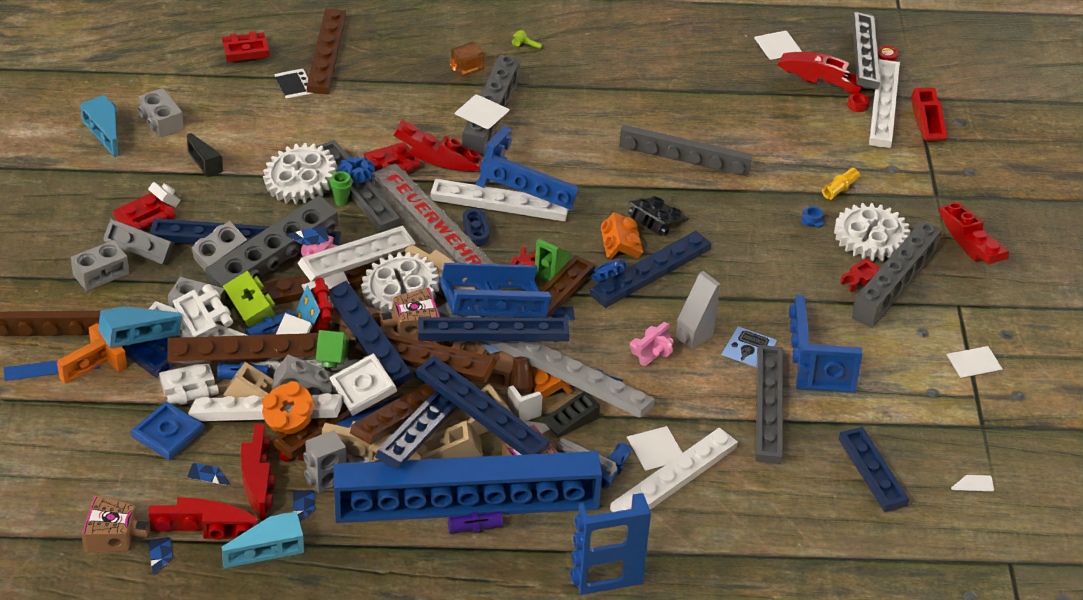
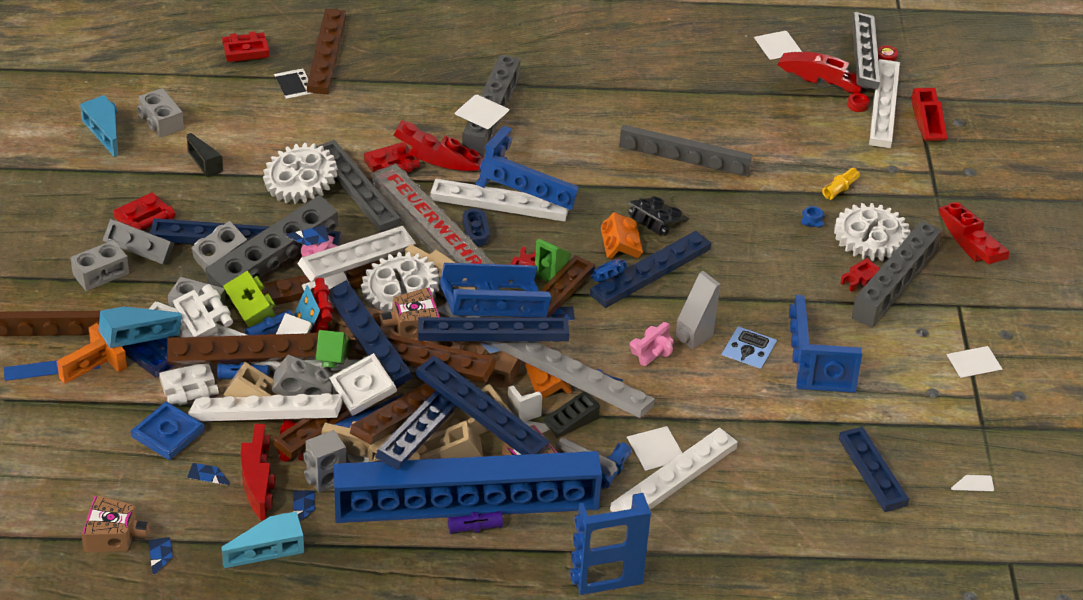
(165, 193): white plate -> none
(195, 514): red slope -> none
(281, 397): orange plate -> none
(341, 186): bright green cone -> none
(360, 174): blue gear -> none
(467, 59): clear orange brick -> none
(521, 37): lime hand -> none
(521, 375): reddish brown cone -> none
(769, 404): dark grey plate -> none

